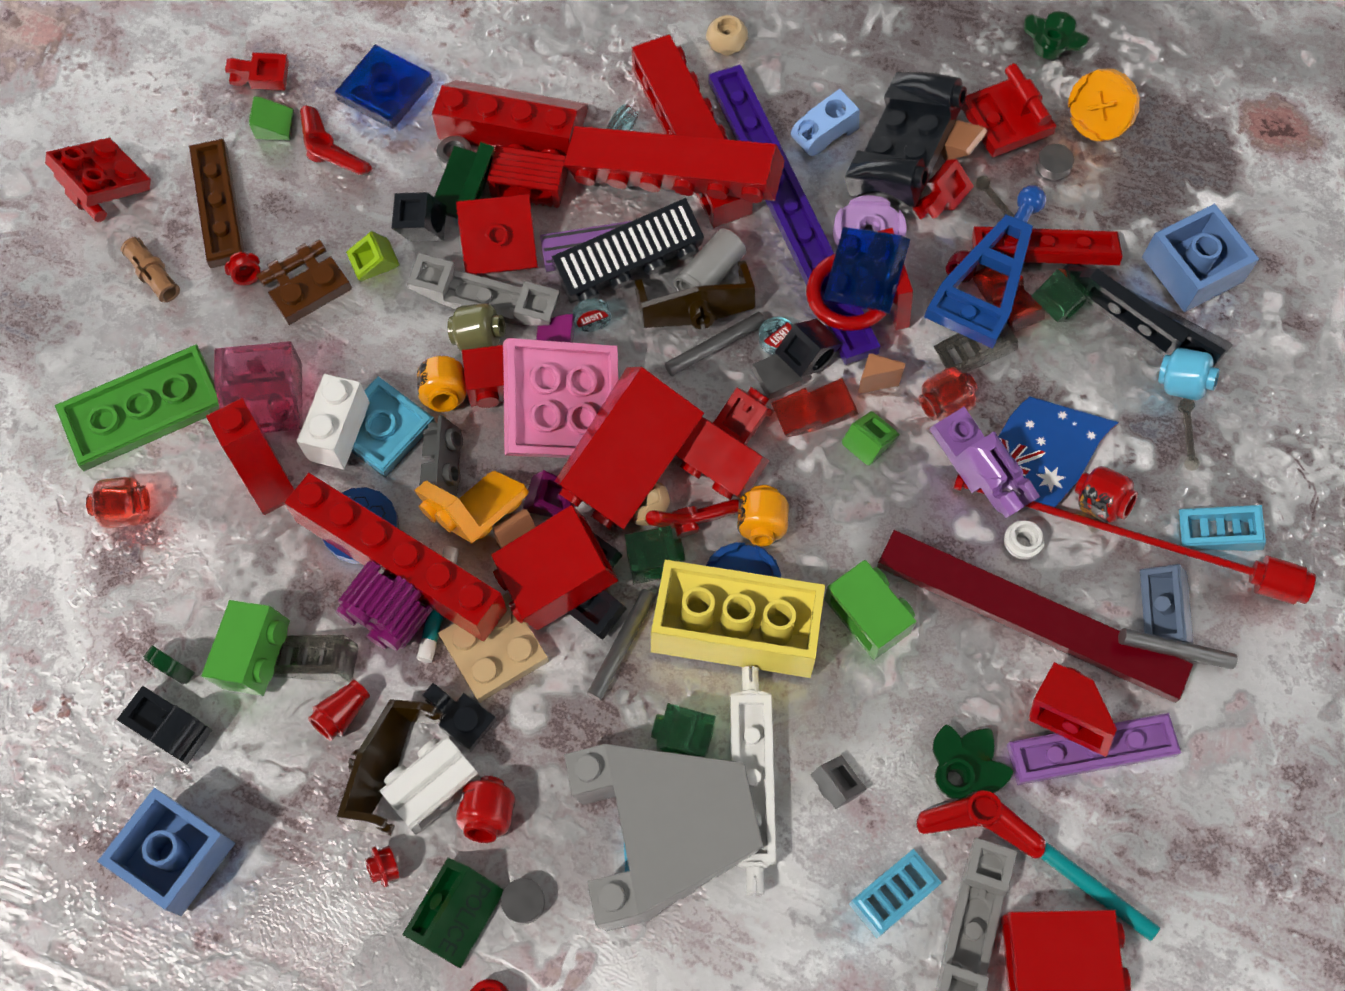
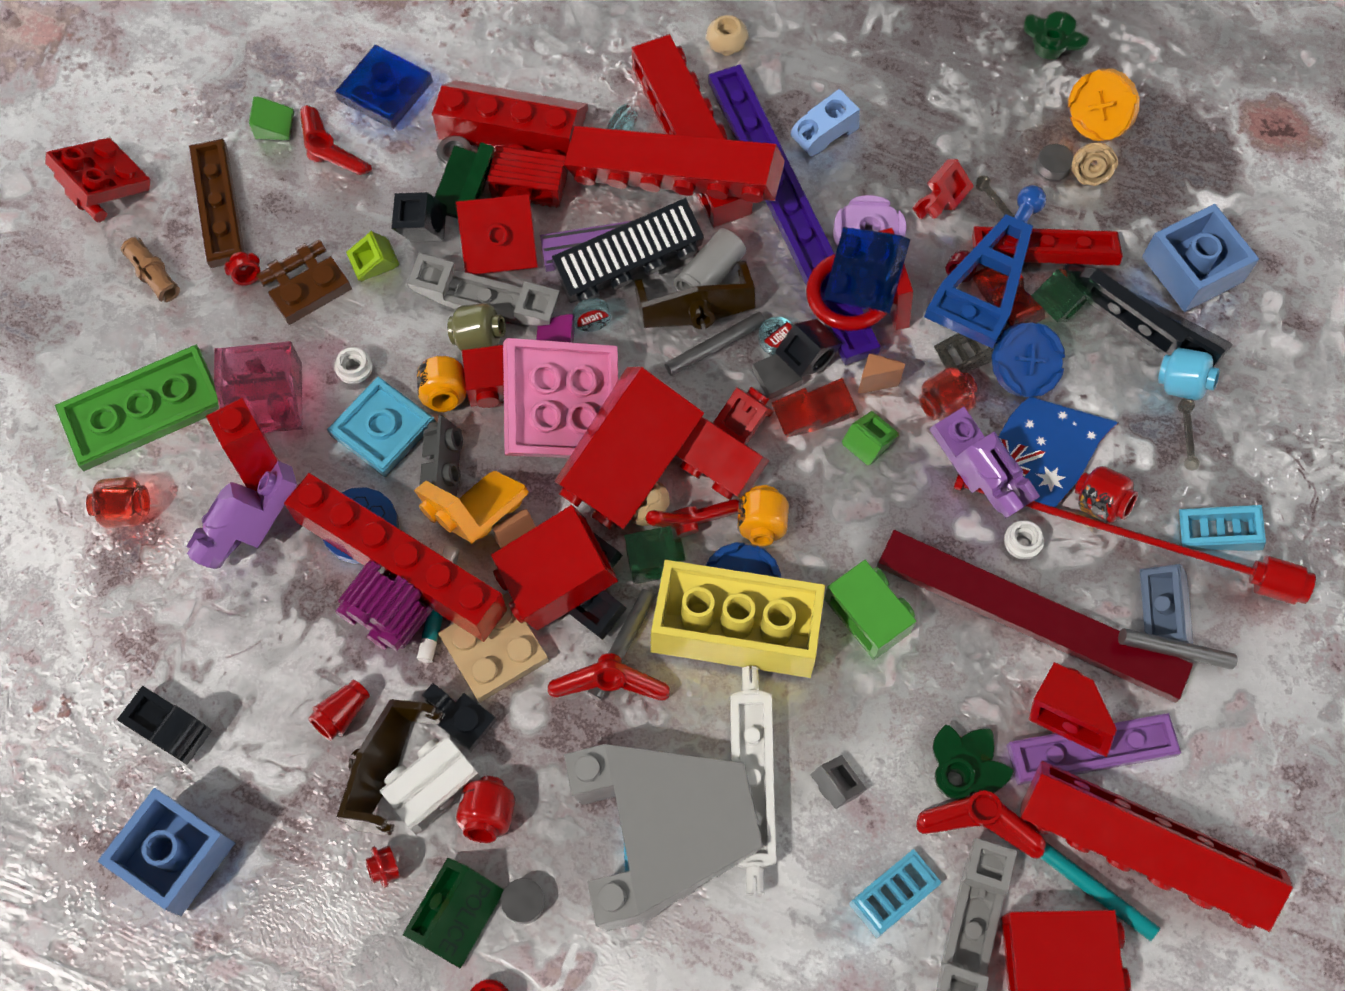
(168, 665): dark green tile -> none
(241, 516): none -> medium lavender plate
(246, 648): bright green piece -> none
(264, 71): red plate -> none
(333, 421): white brick -> none
(337, 661): clear smoke slope -> none
(350, 357): none -> white plate
(544, 495): magenta slope -> none
(609, 675): none -> red piece
(683, 731): clear green brick -> none
(908, 136): black piece -> none
(962, 140): nougat slope -> none
(1010, 113): red plate -> none
(1028, 359): none -> blue tile
(1094, 174): none -> tan plate
(1156, 847): none -> red brick

